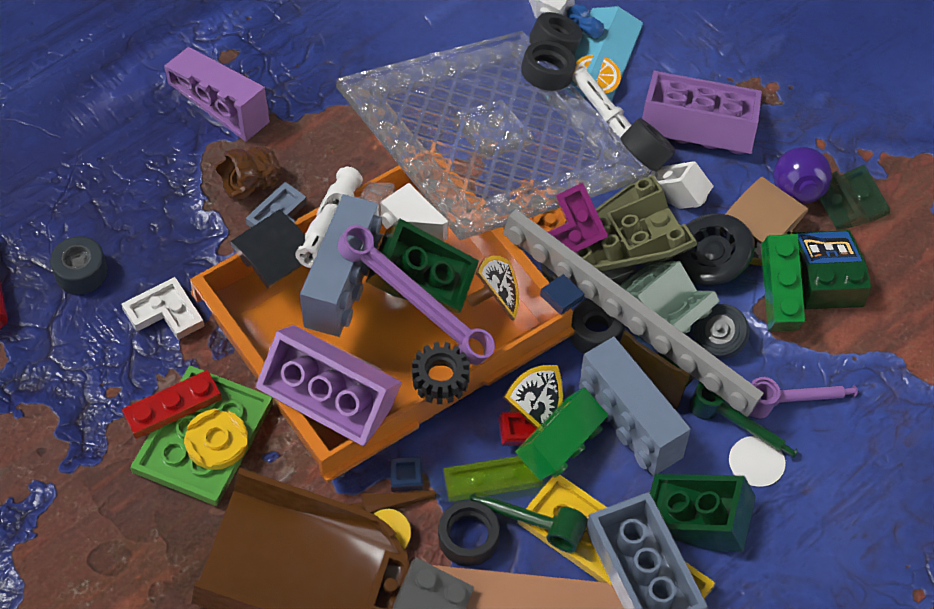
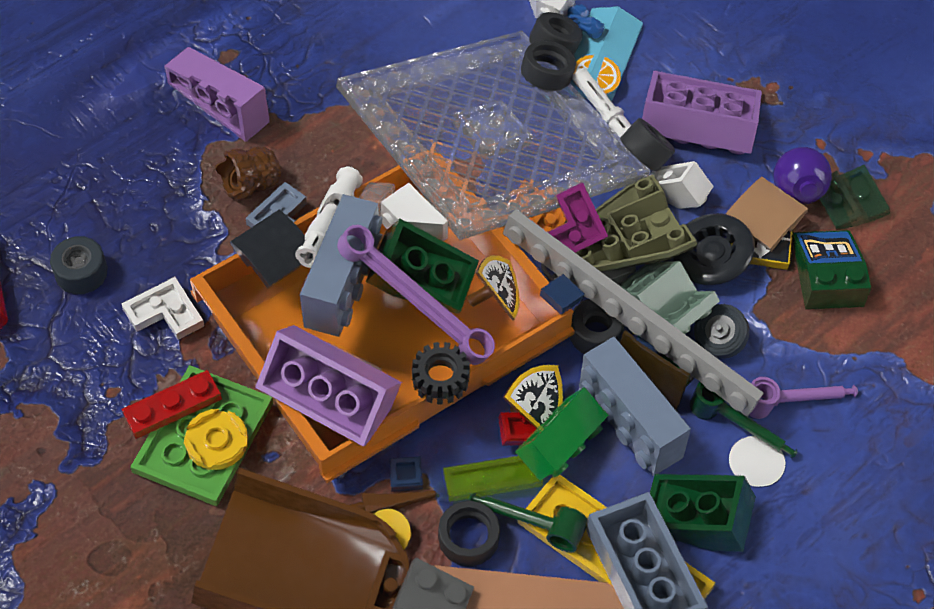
(782, 282): green brick -> none

